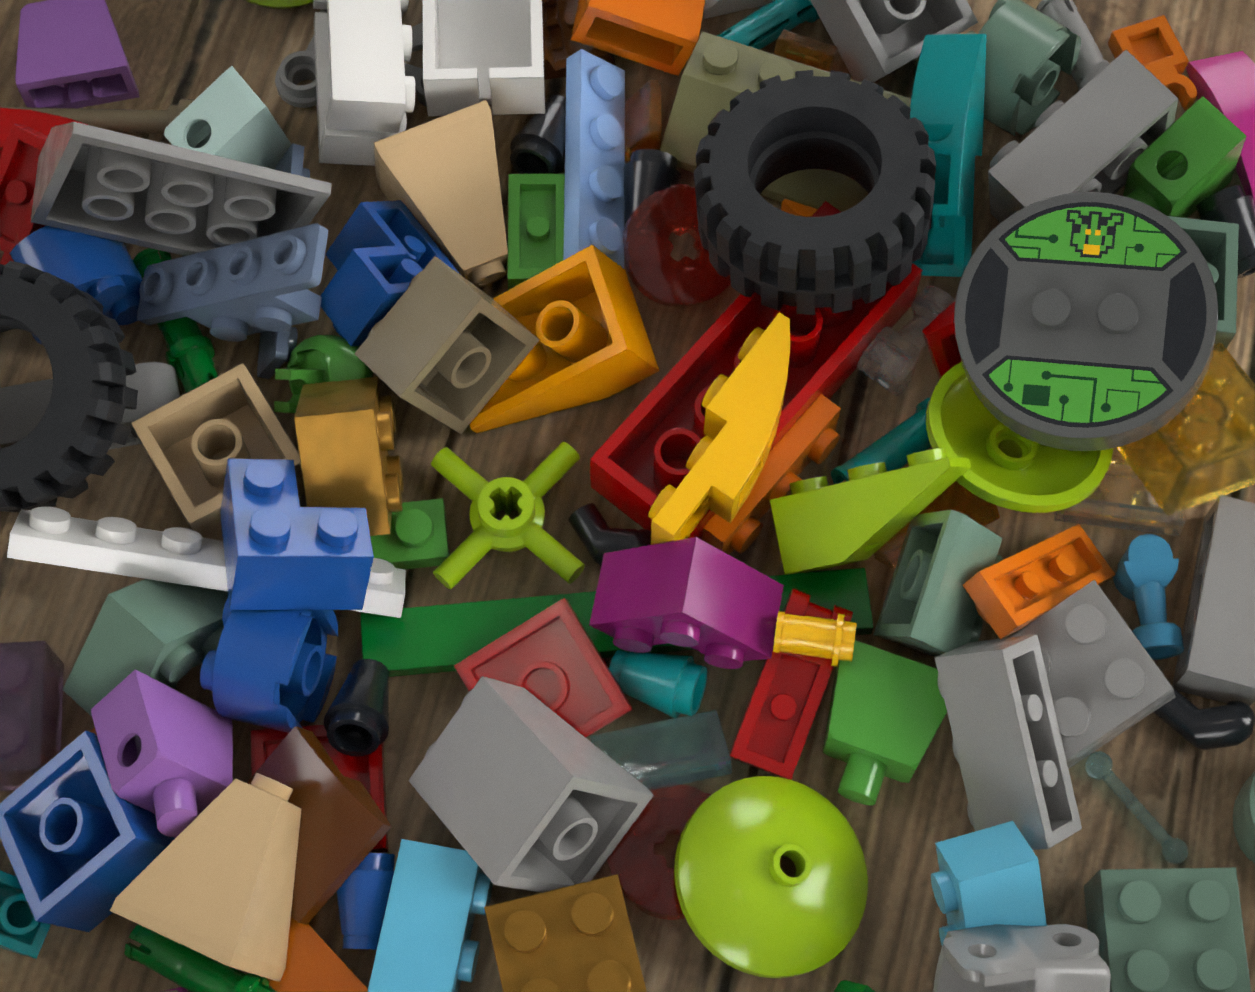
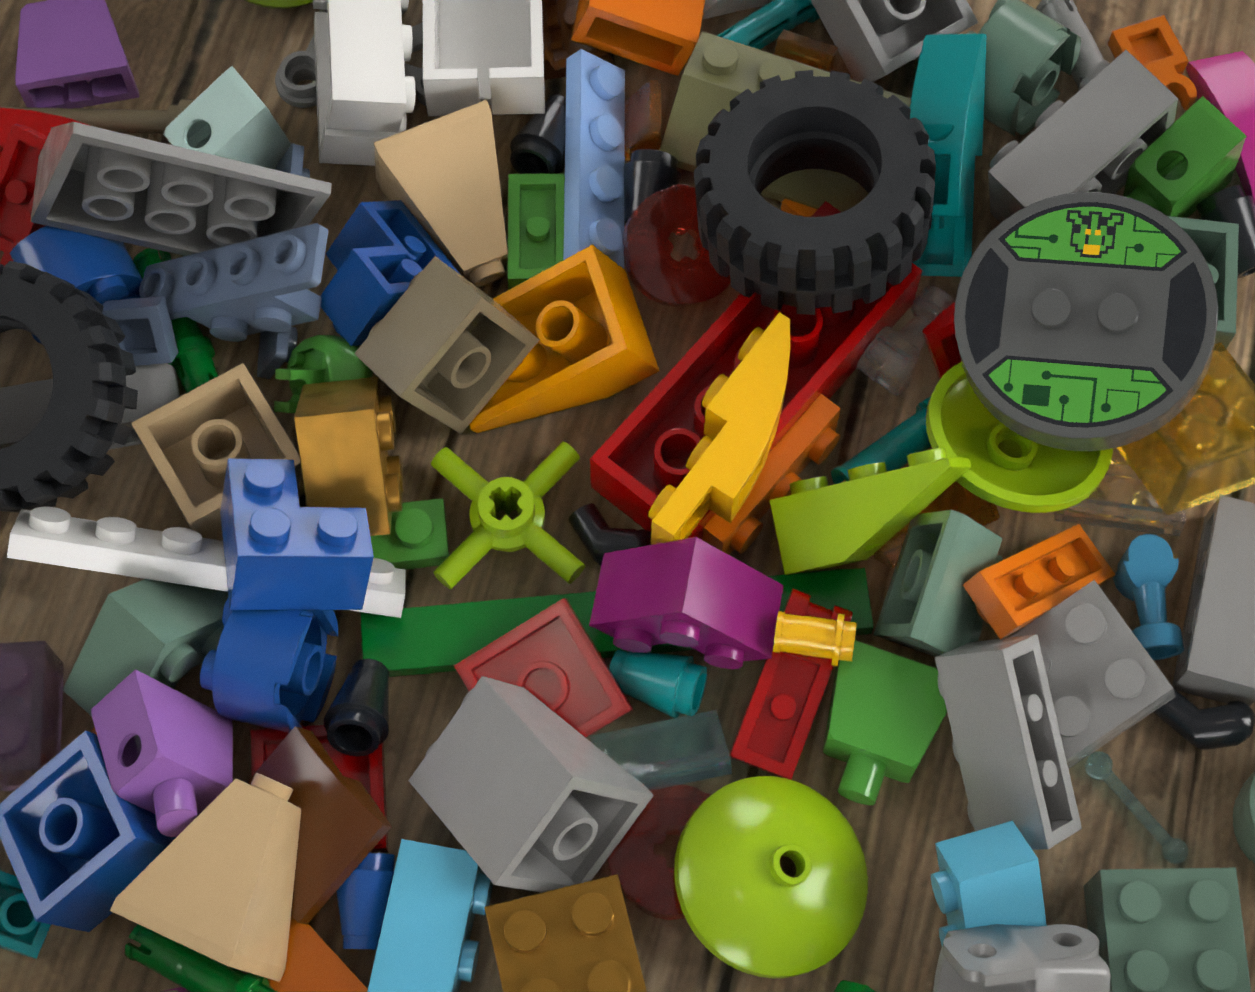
(145, 329): none -> sand blue plate

